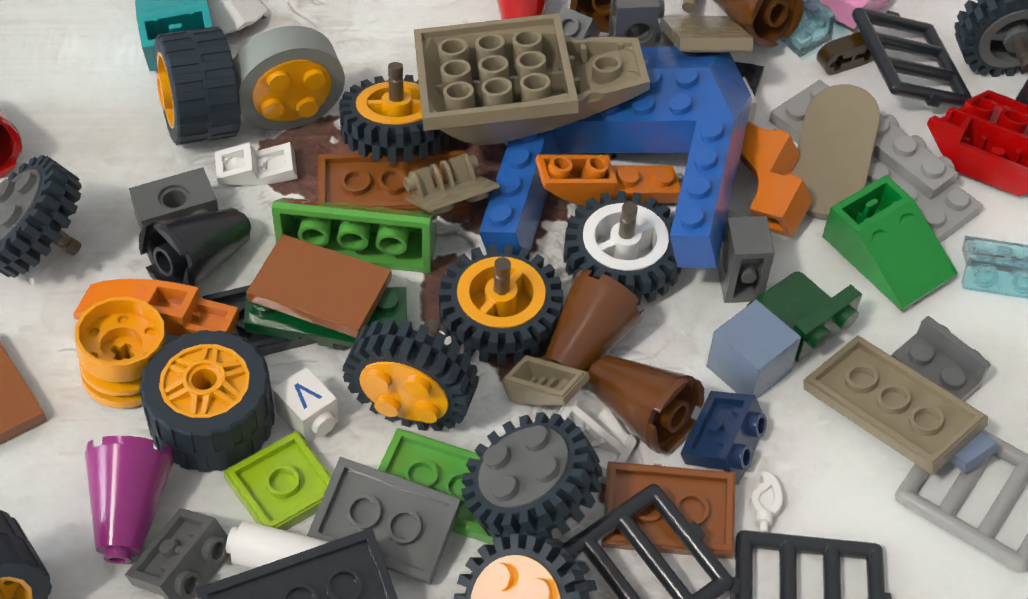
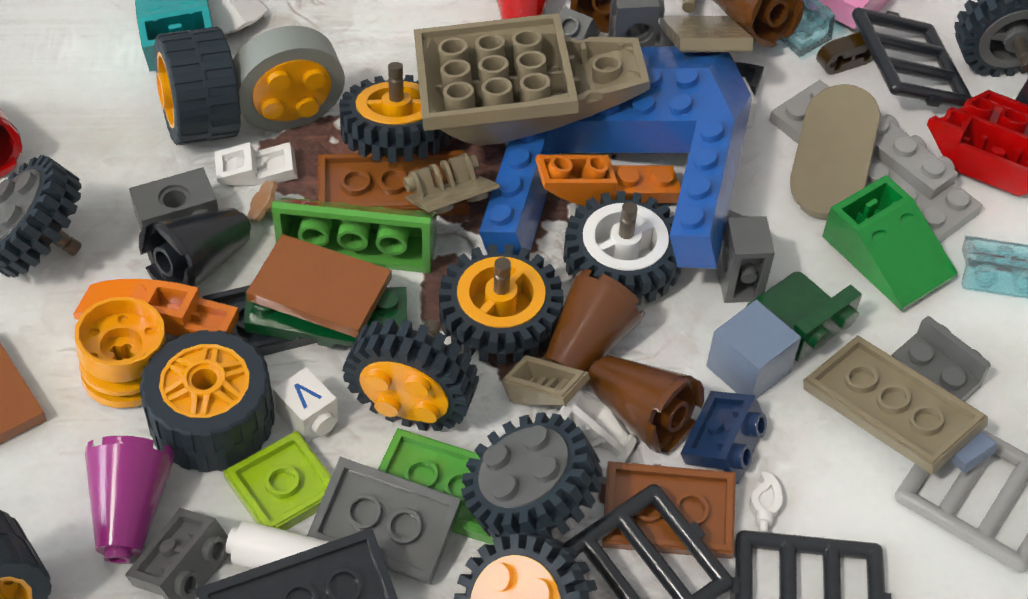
(262, 201): none -> medium nougat plant
(779, 194): orange arch -> none

